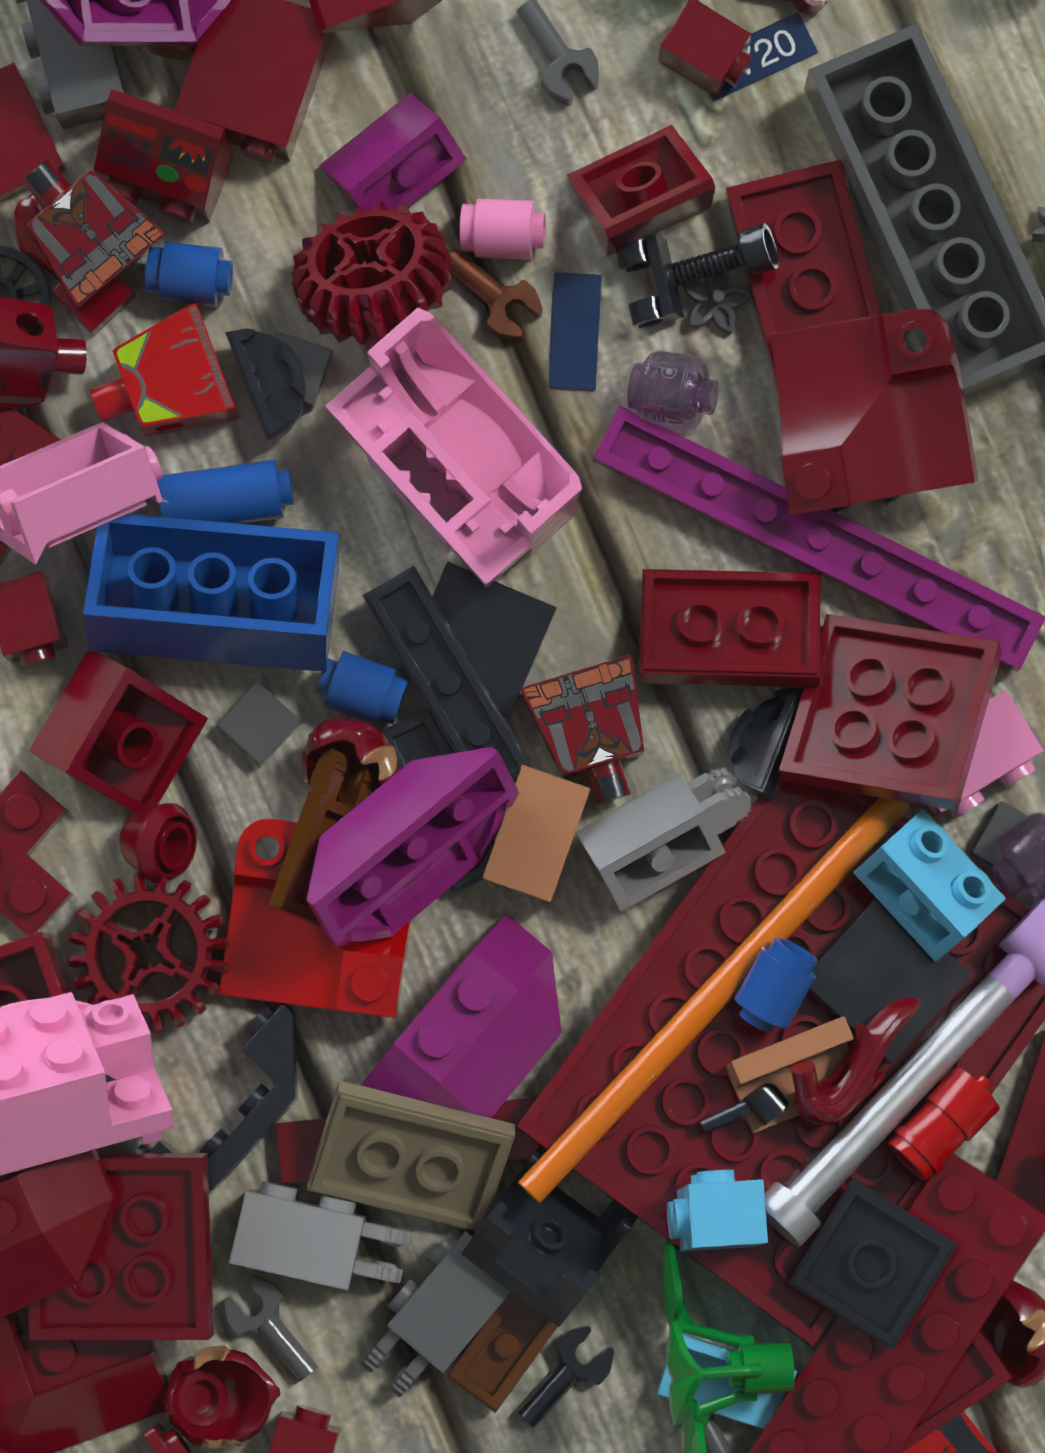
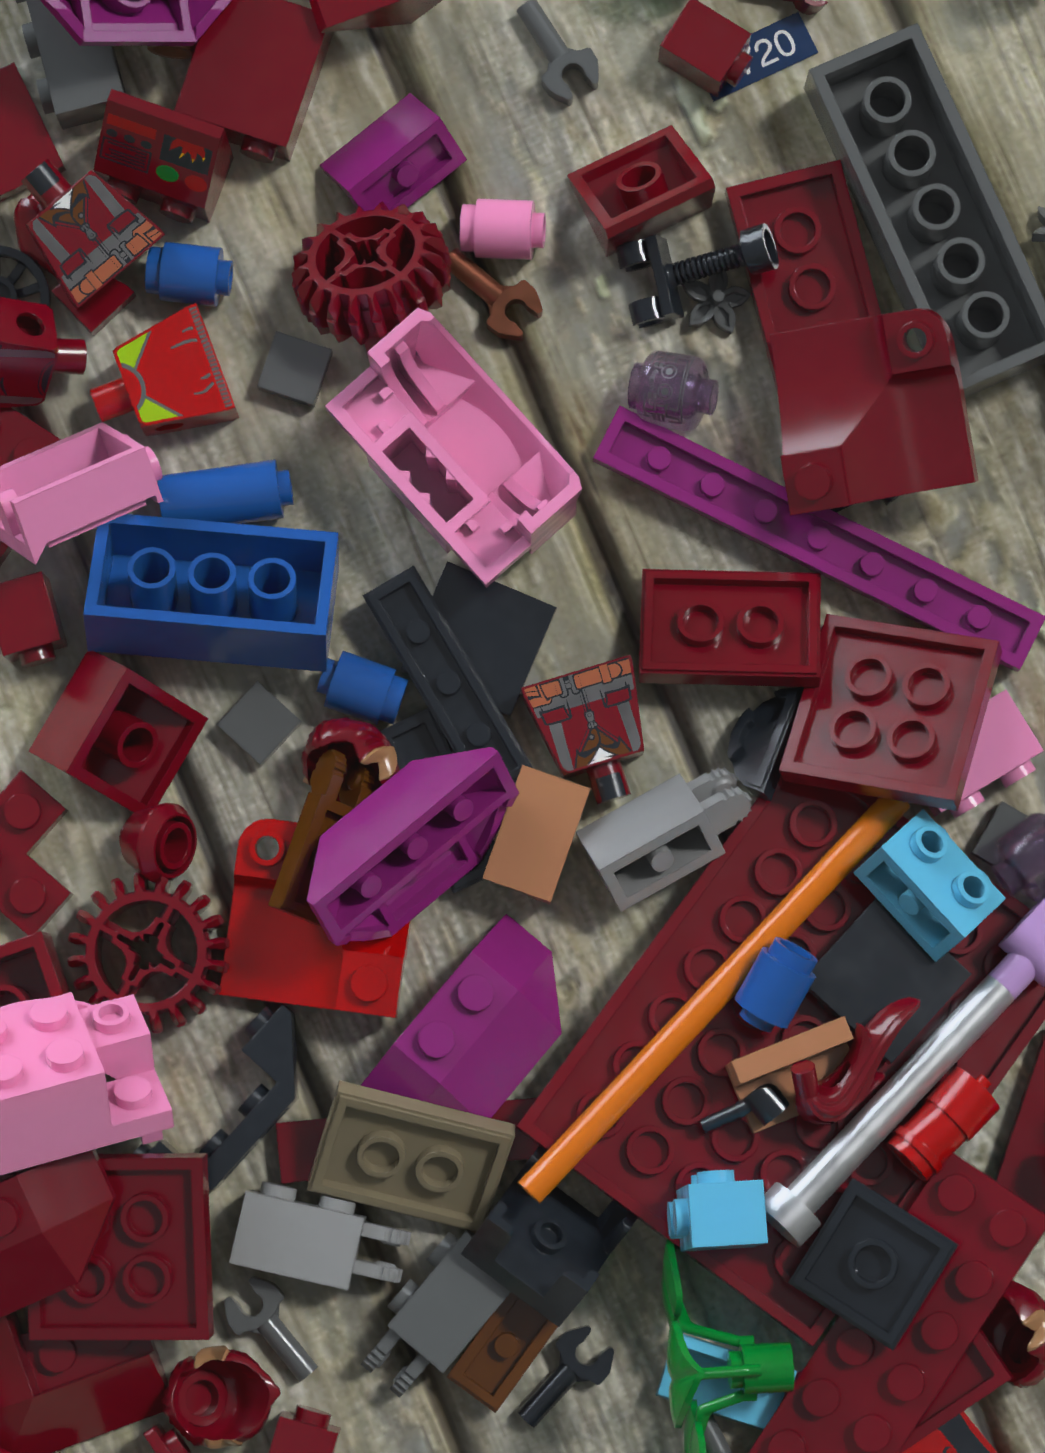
(272, 379): black tile -> none
(575, 331): dark blue sticker -> none

